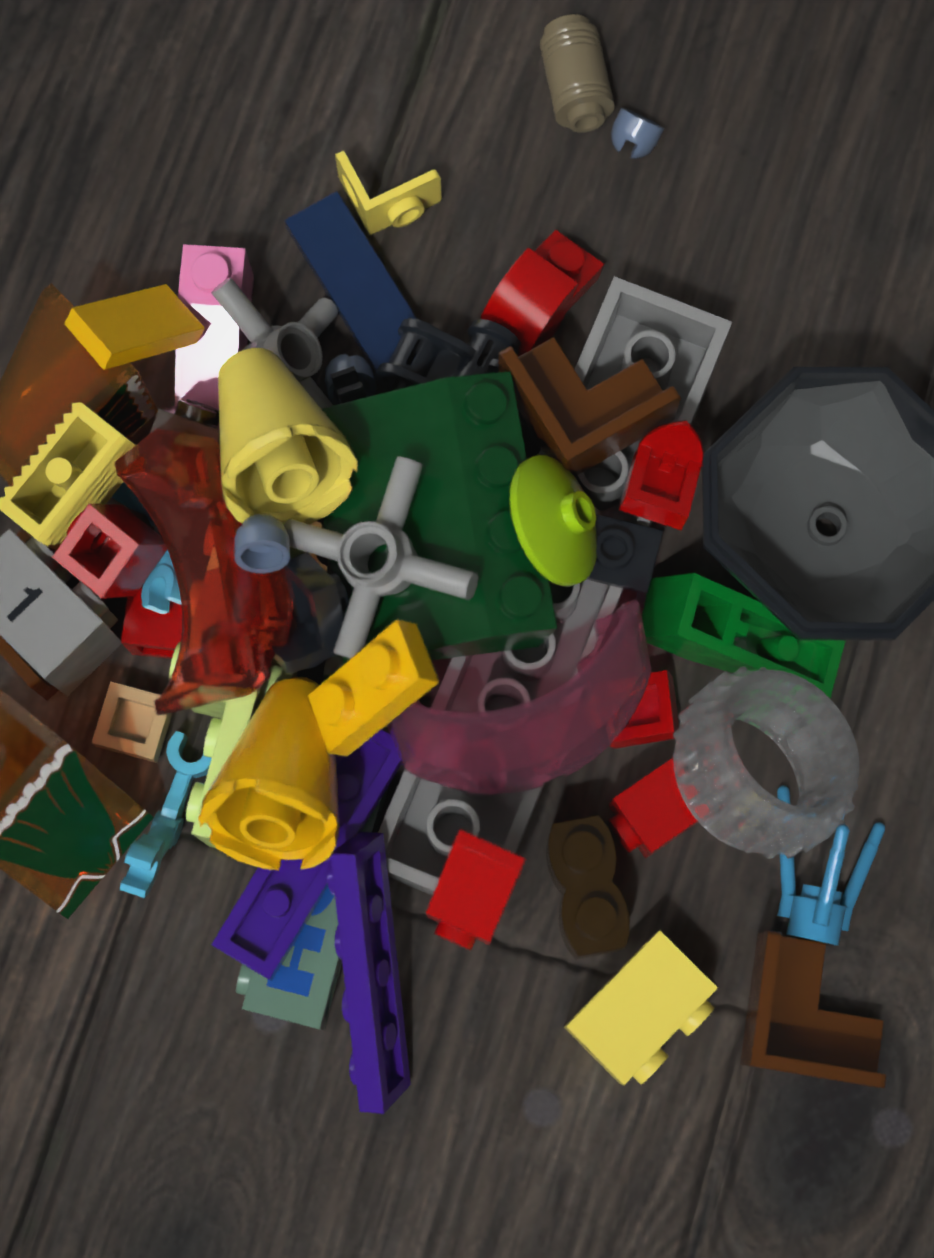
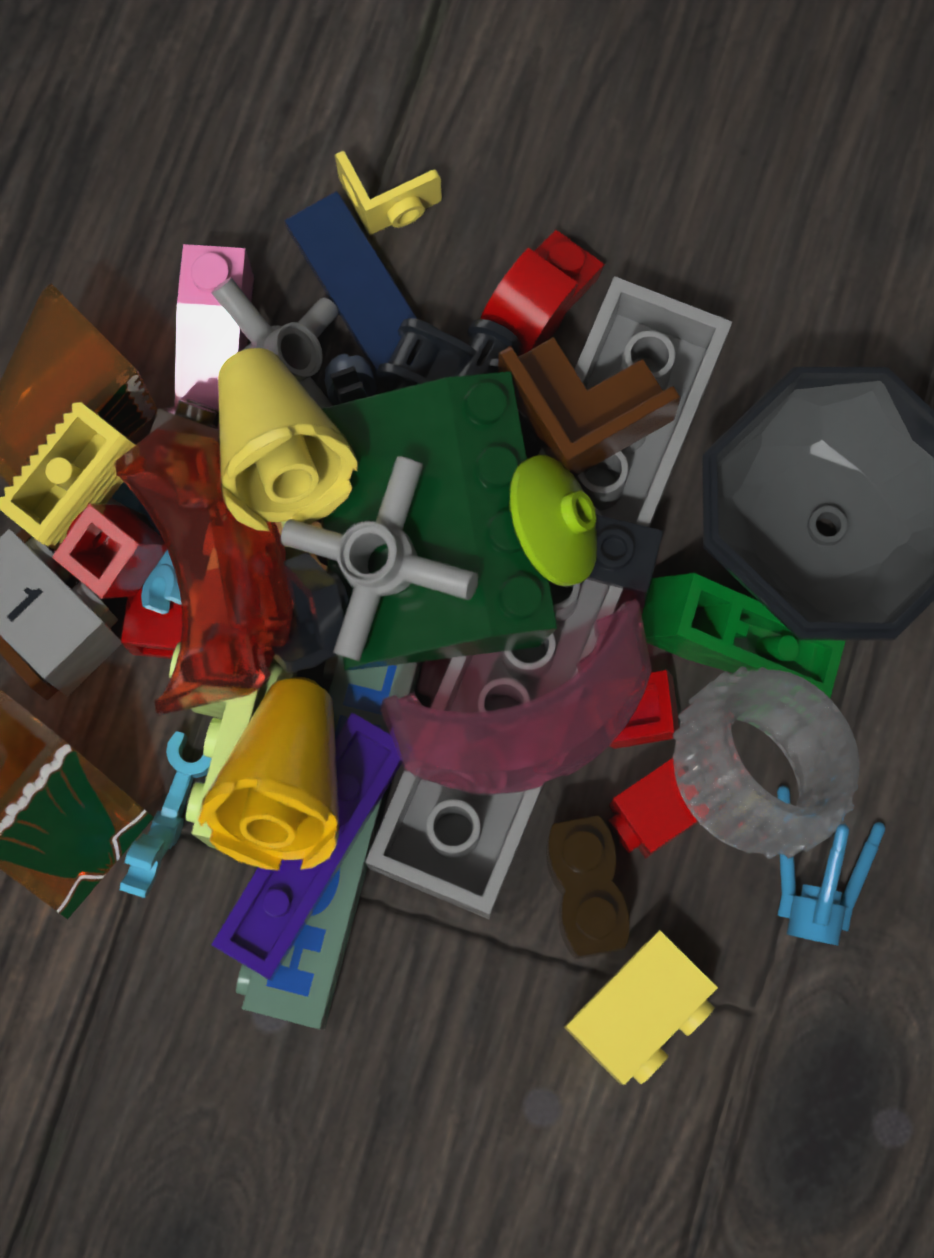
(131, 724): tan plate -> none
(134, 326): yellow tile -> none
(262, 544): sand blue hinge -> none
(370, 969): dark purple plate -> none
(372, 688): yellow plate -> none
(473, 890): red slope -> none
(576, 73): dark tan head -> none
(637, 130): sand blue hinge -> none
(664, 475): red plate -> none
(790, 1032): reddish brown panel -> none

